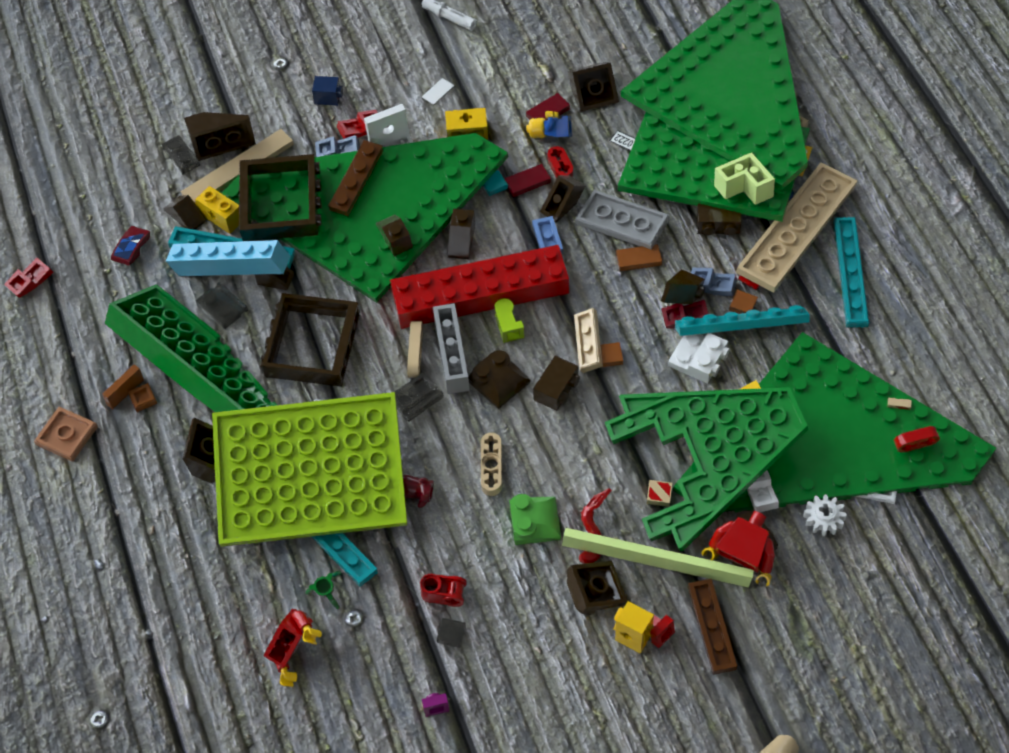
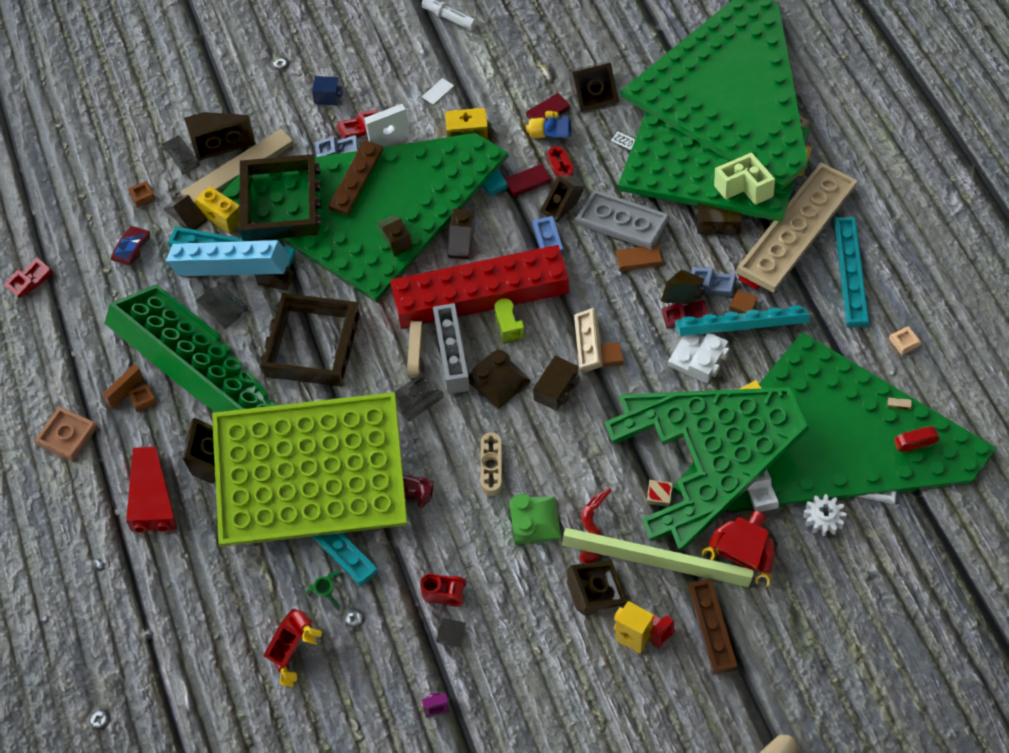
(141, 194): none -> dark orange tile
(148, 496): none -> red slope
(905, 340): none -> light nougat tile

